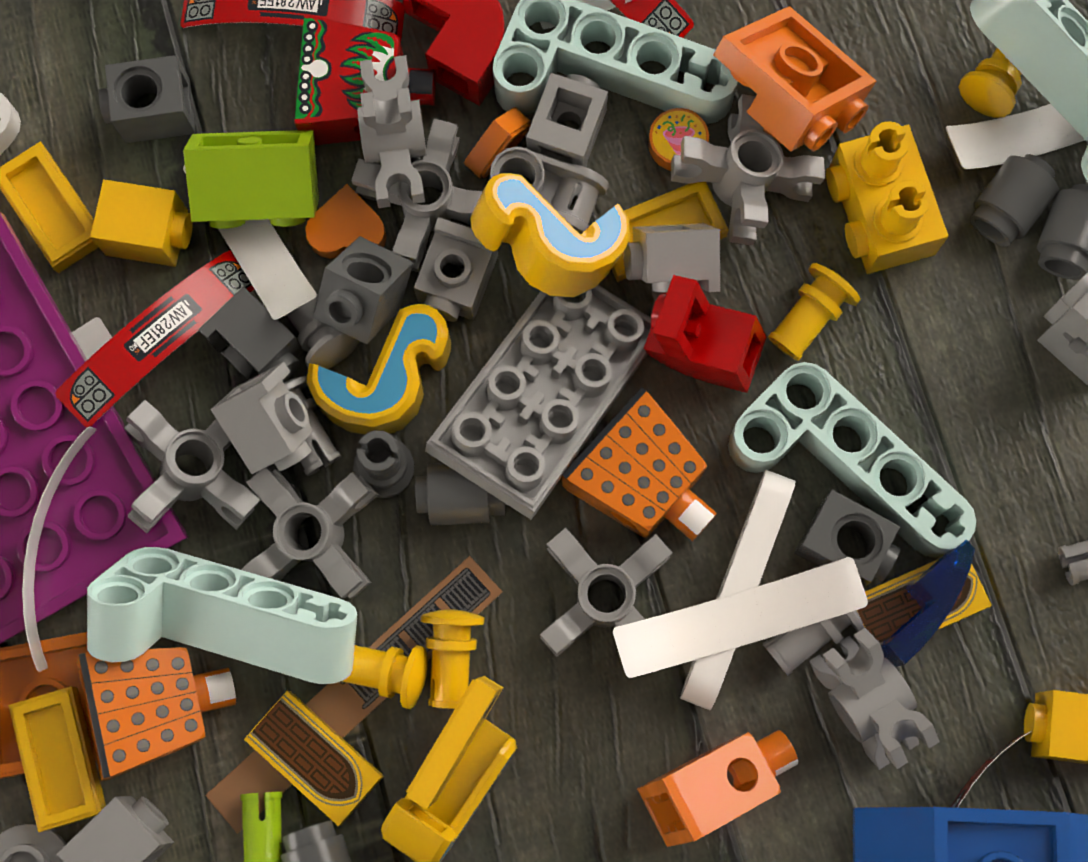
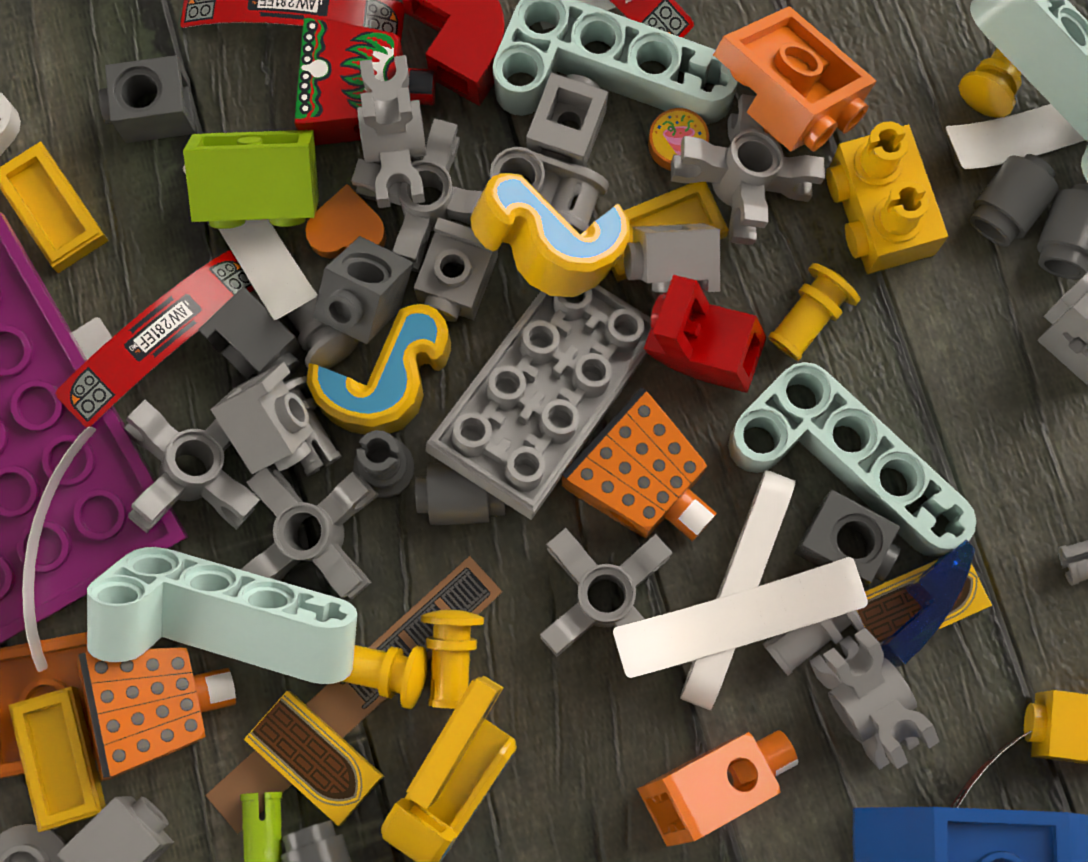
(141, 223): yellow brick -> none
(503, 133): orange tile -> none

